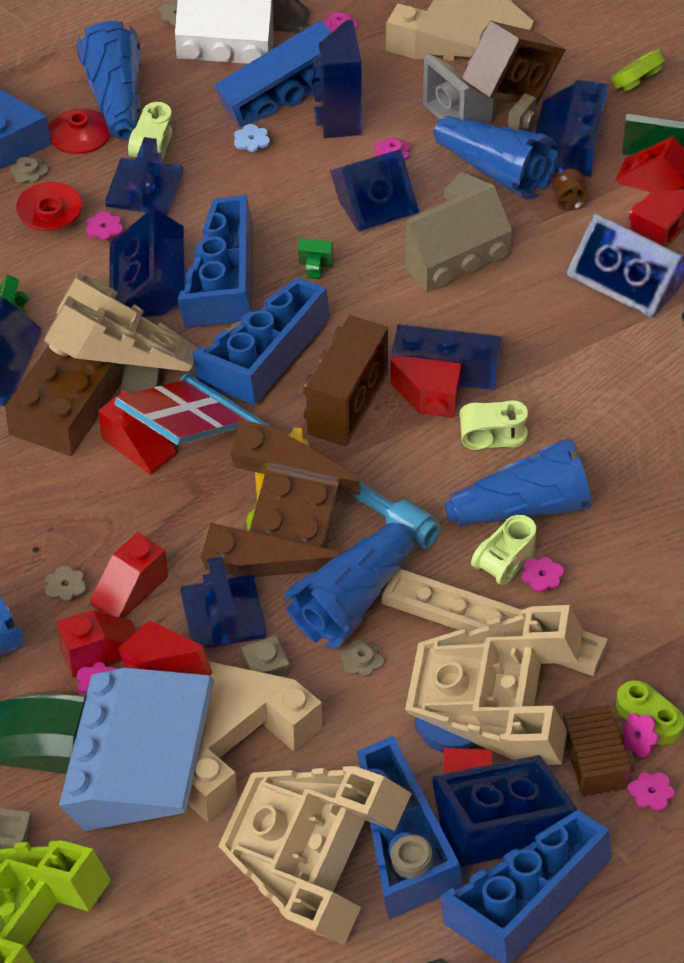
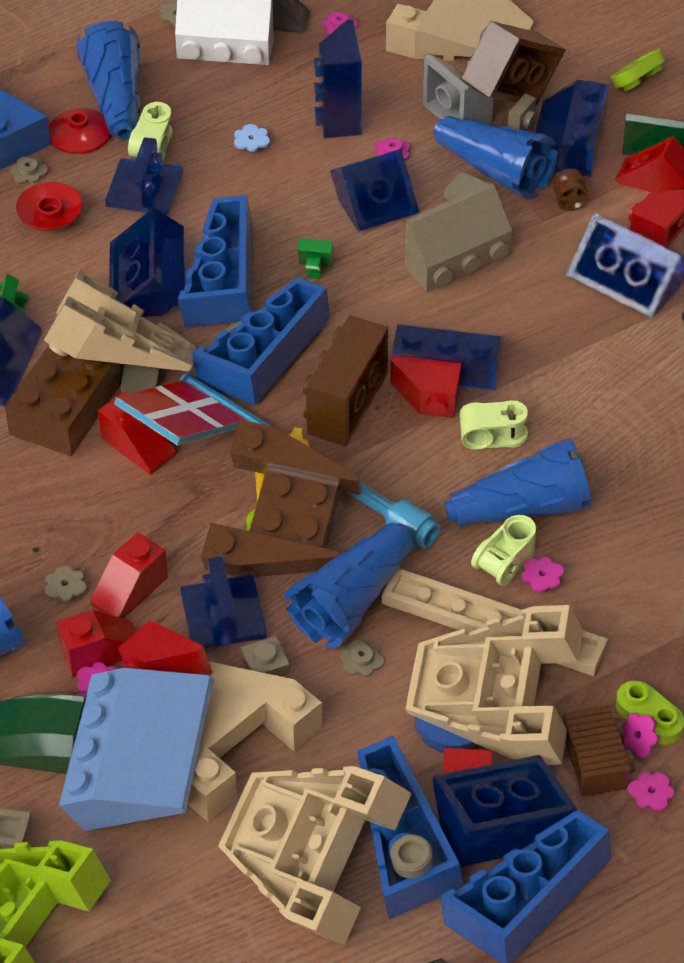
(103, 226): dark pink plant -> none
(274, 78): blue wedge -> none

